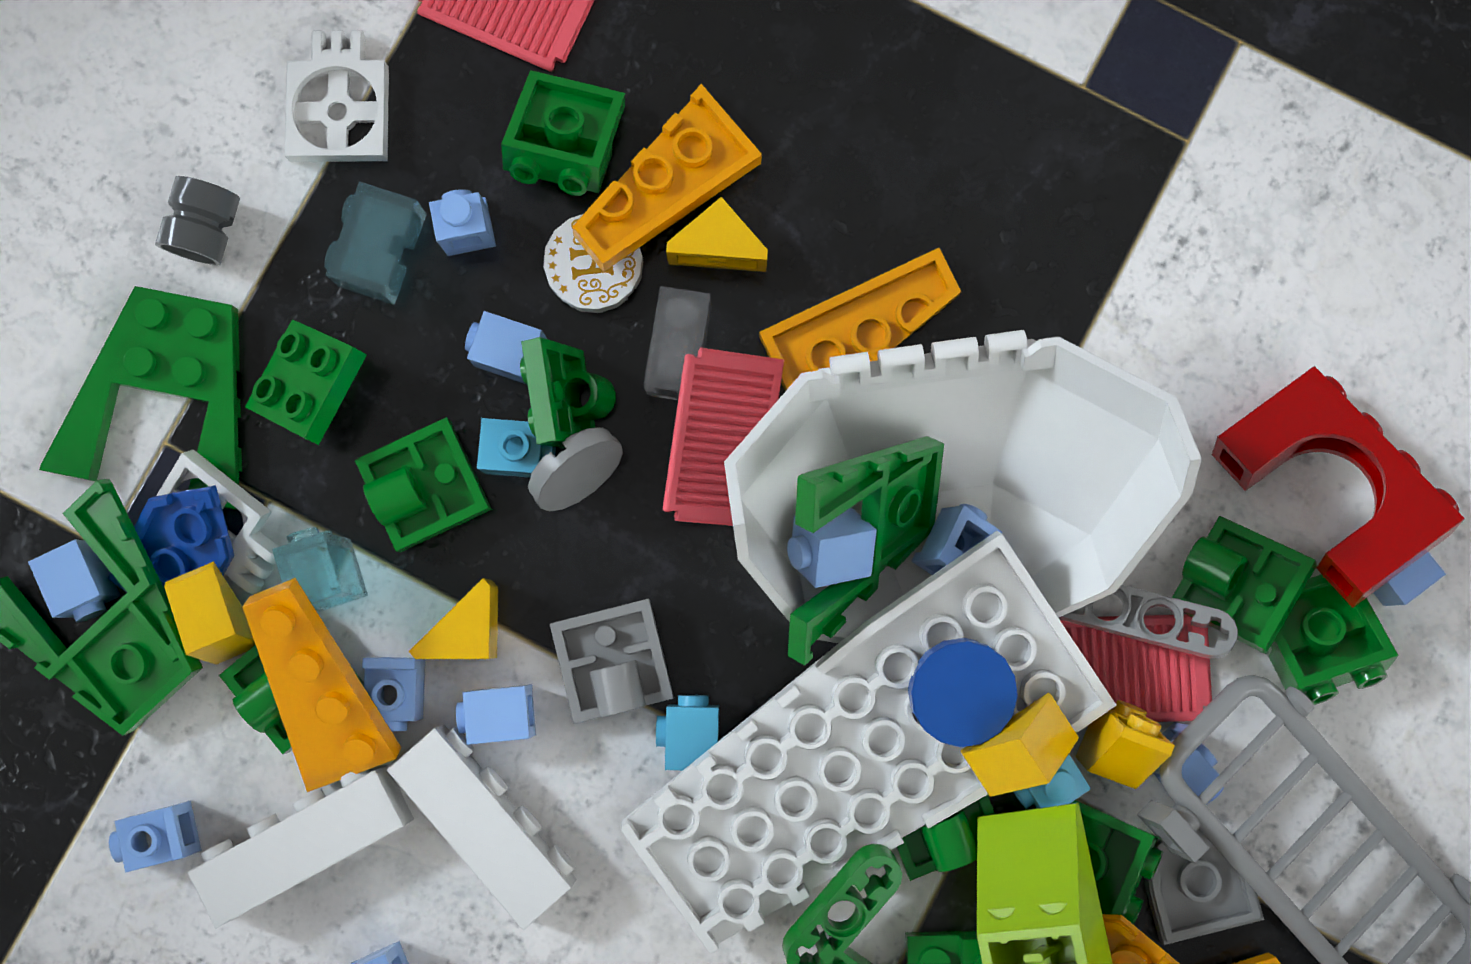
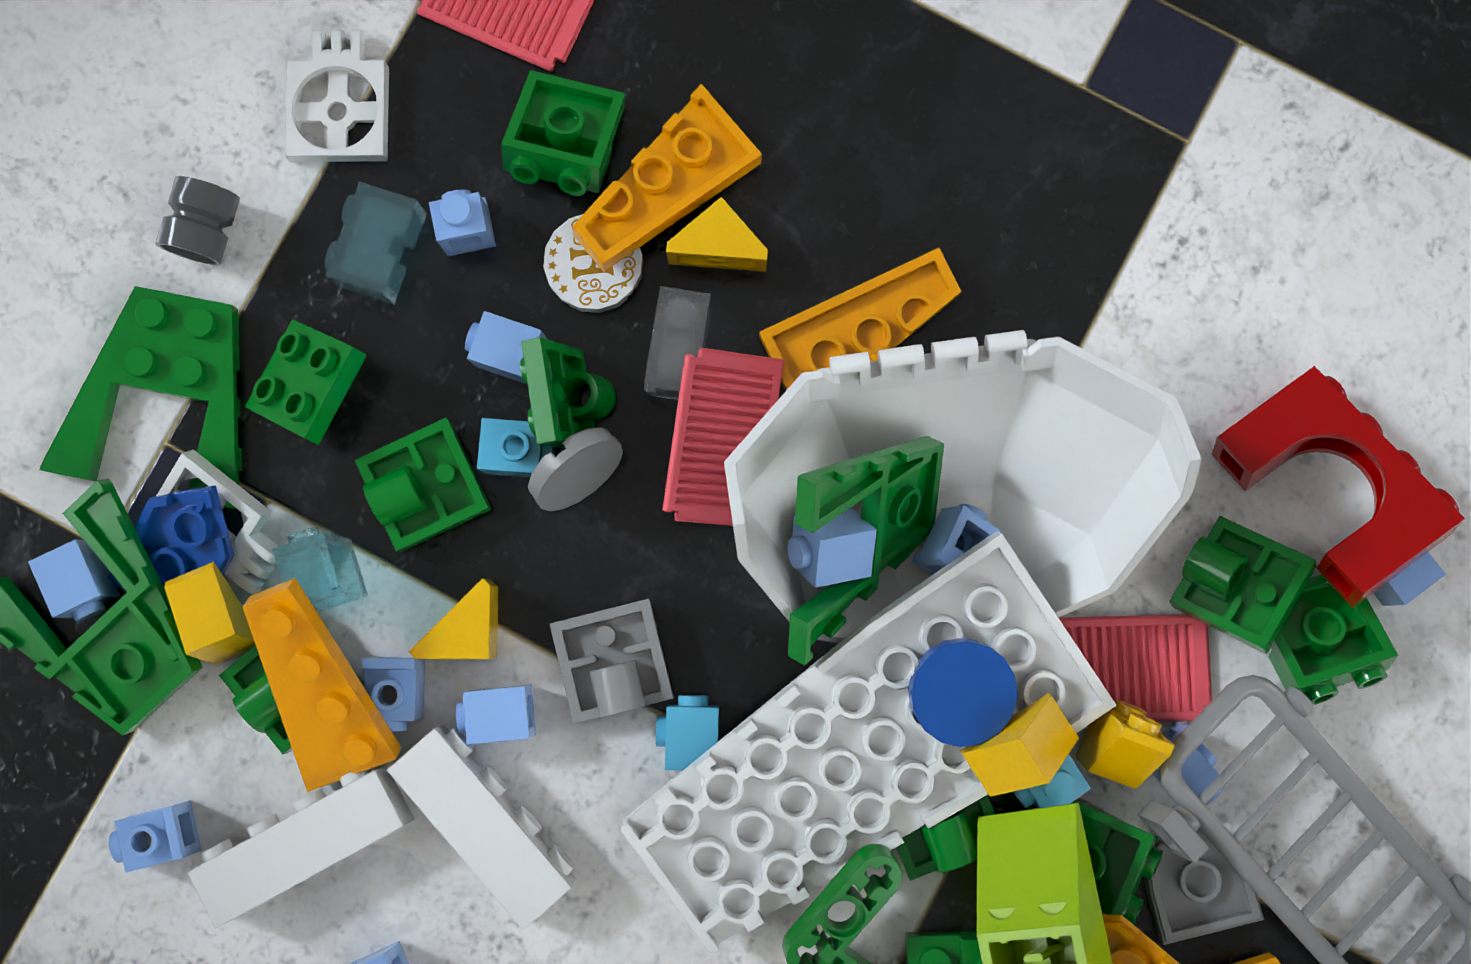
(1131, 622): light grey beam -> none

